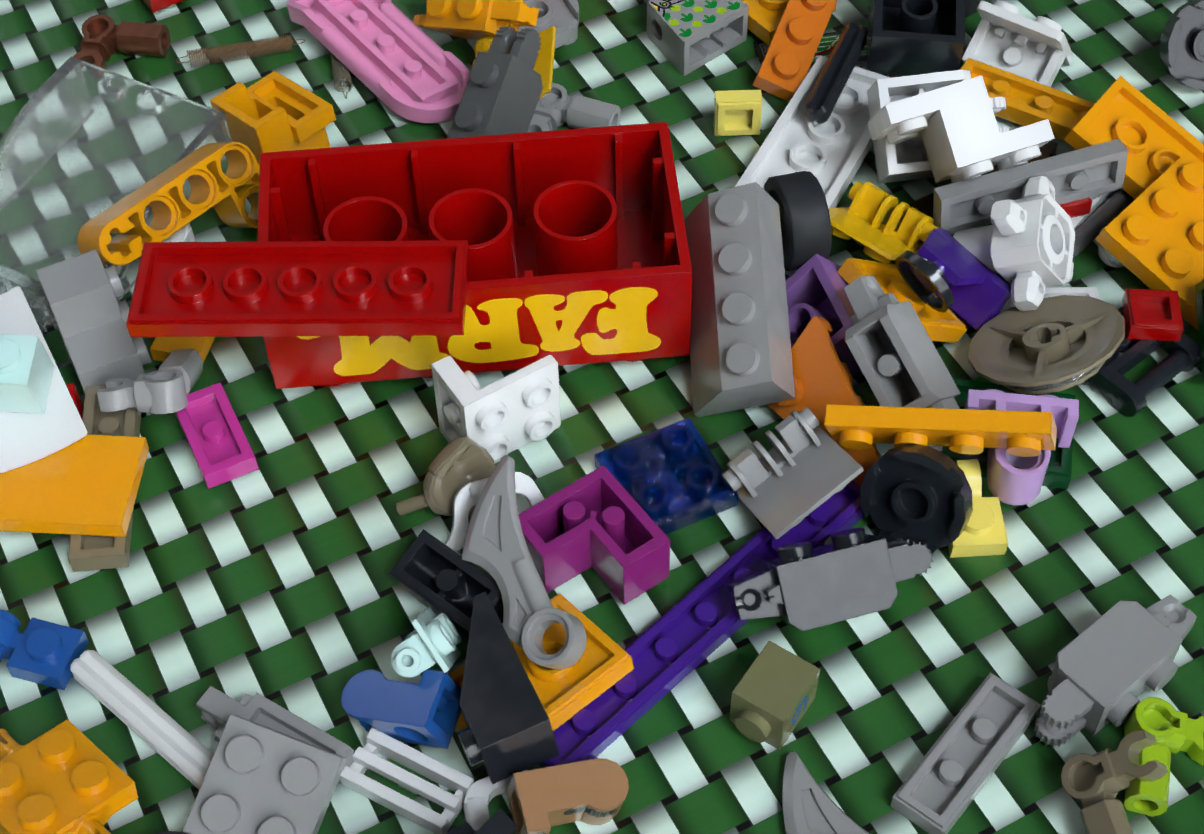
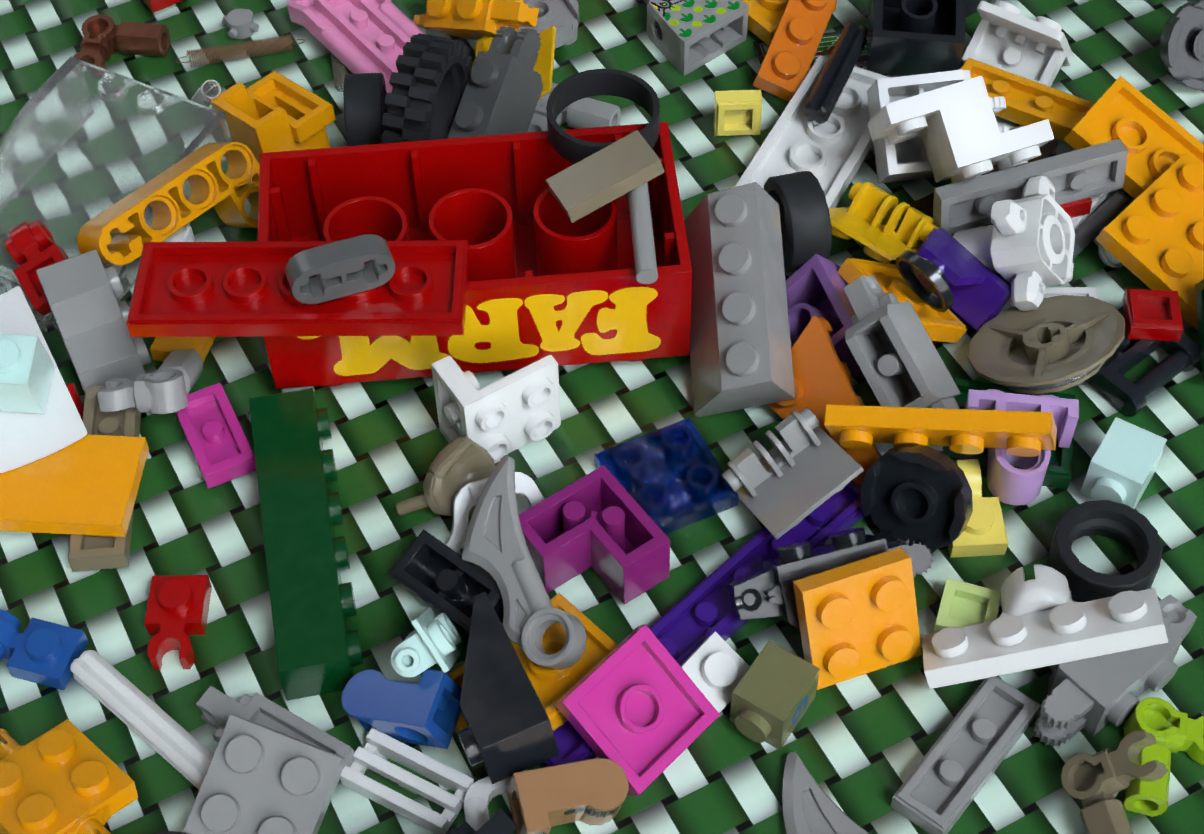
(33, 249): none -> red plate
(174, 611): none -> red plate
(209, 90): none -> white piece
(240, 23): none -> light grey piece
(301, 545): none -> dark green brick
(340, 269): none -> dark grey beam
(364, 108): none -> black tyre
(426, 89): none -> black tyre
(597, 83): none -> black tyre
(605, 176): none -> dark tan tile
(638, 708): none -> dark pink plate
(642, 235): none -> light grey bar
(715, 670): none -> white plate
(859, 617): none -> light orange plate
(966, 605): none -> yellowish green tile
(1041, 630): none -> white plate
(1111, 521): none -> black tyre
(1123, 464): none -> light aqua brick

